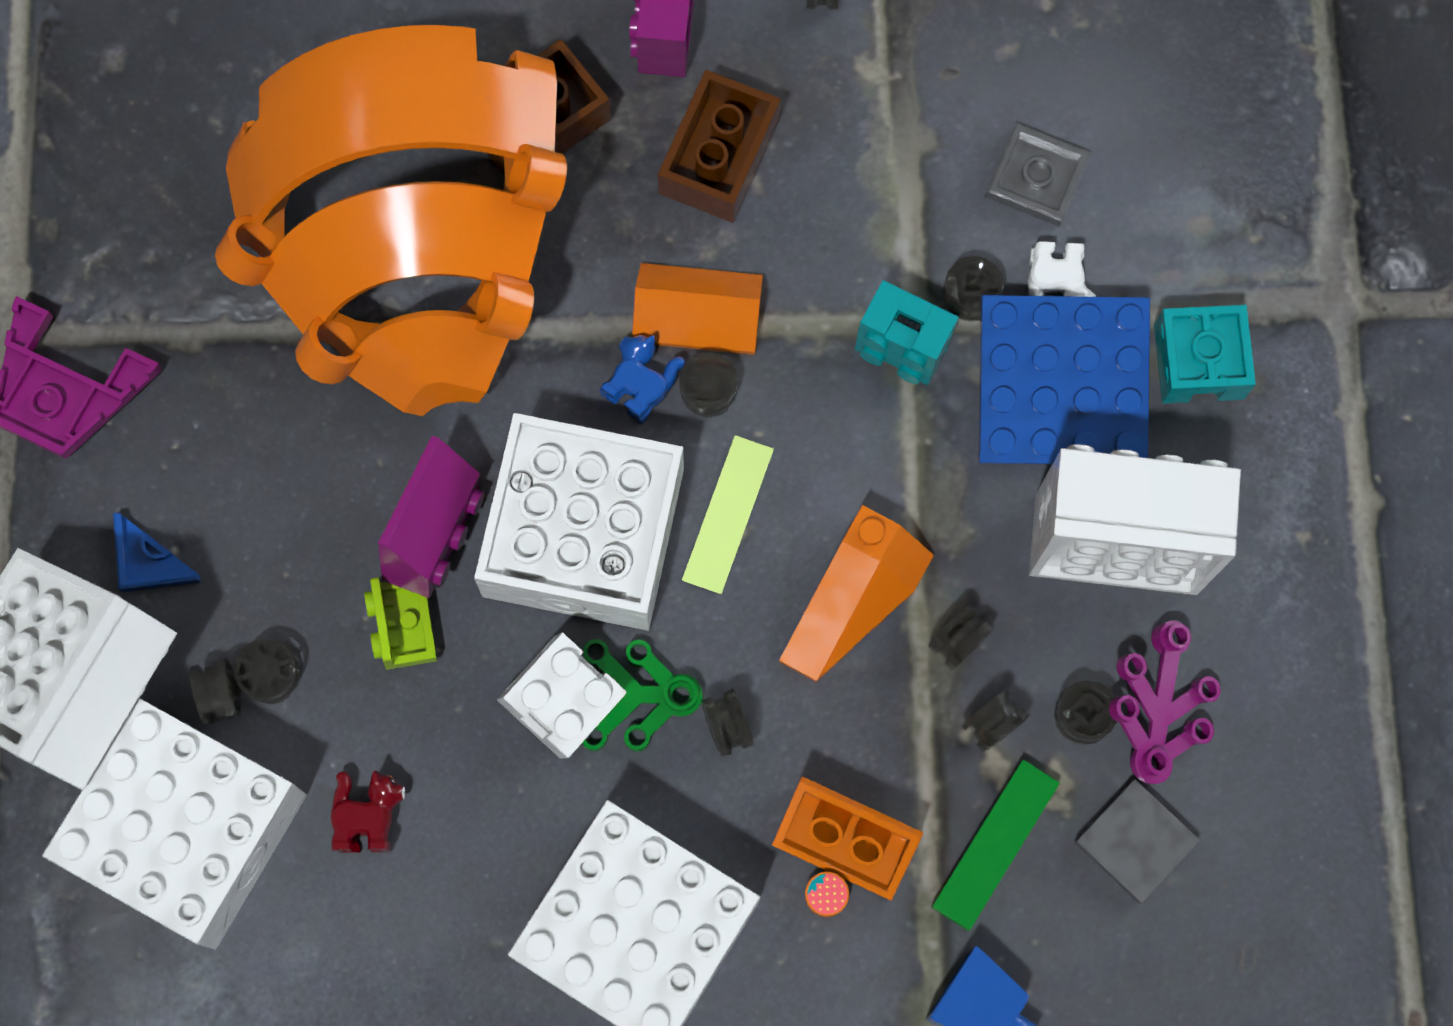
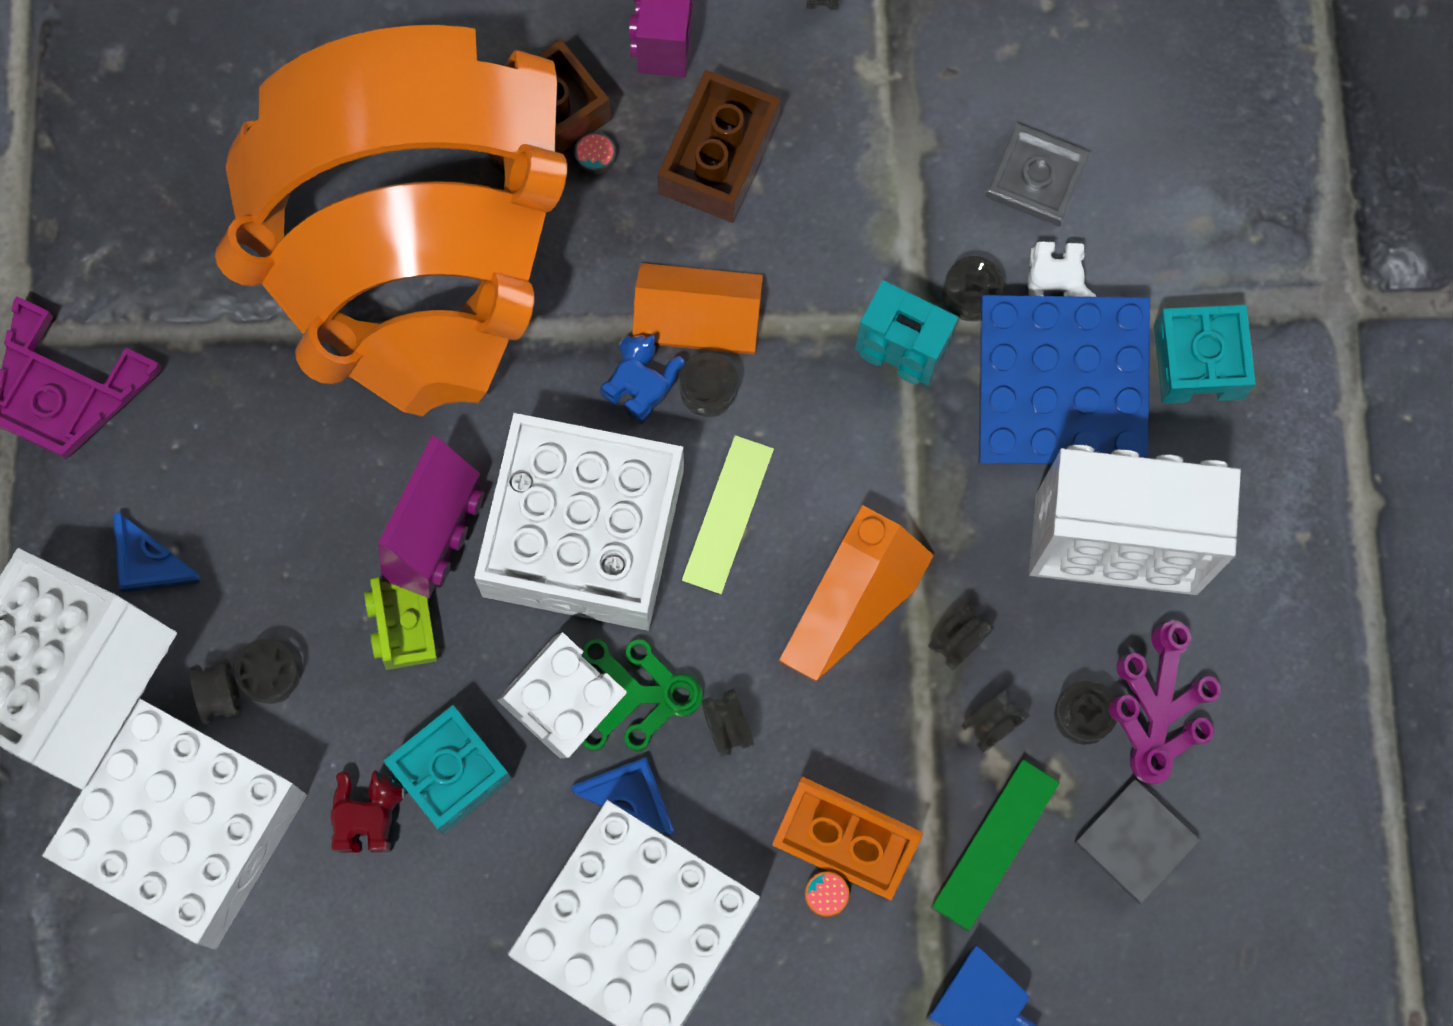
(447, 770): none -> teal piece
(595, 153): none -> tile
(632, 790): none -> blue tile

